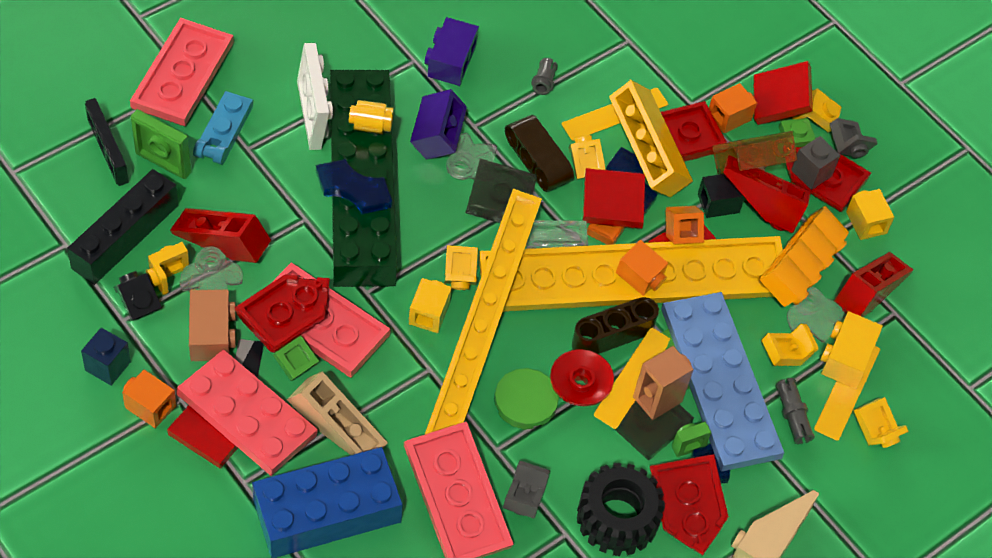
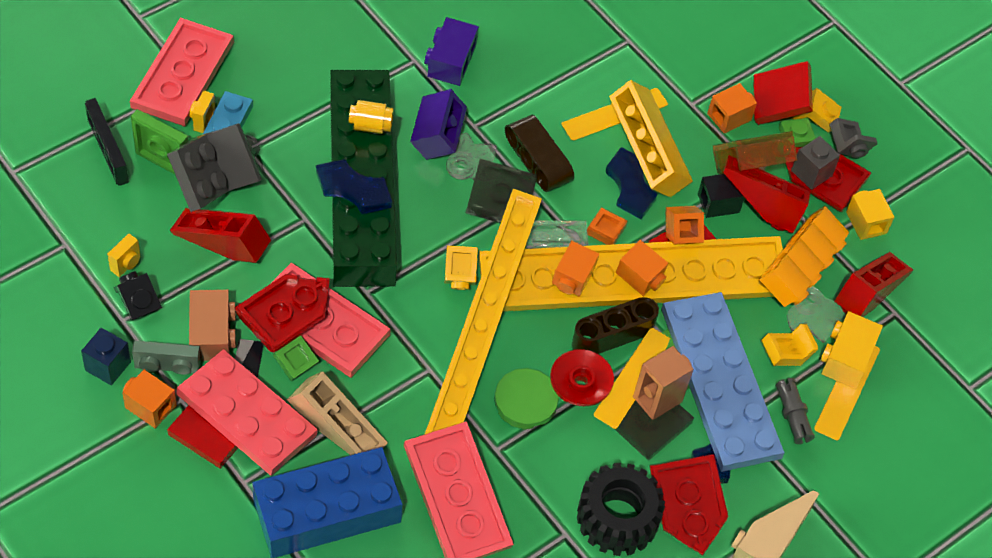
(123, 226): black brick -> none
(124, 255): none -> yellow plate
(166, 263): yellow bracket -> none
(166, 357): none -> sand green plate
(202, 111): none -> yellow plate
(210, 277): clear plate -> none
(215, 165): none -> dark grey plate
(313, 94): white plate -> none
(430, 305): yellow brick -> none
(526, 489): dark grey bracket -> none
(543, 81): dark grey pin -> none
(575, 269): none -> orange brick
(586, 154): yellow bracket -> none
(614, 198): red tile -> none
(691, 438): bright green plate -> none
(693, 130): red tile -> none
(879, 423): yellow bracket -> none

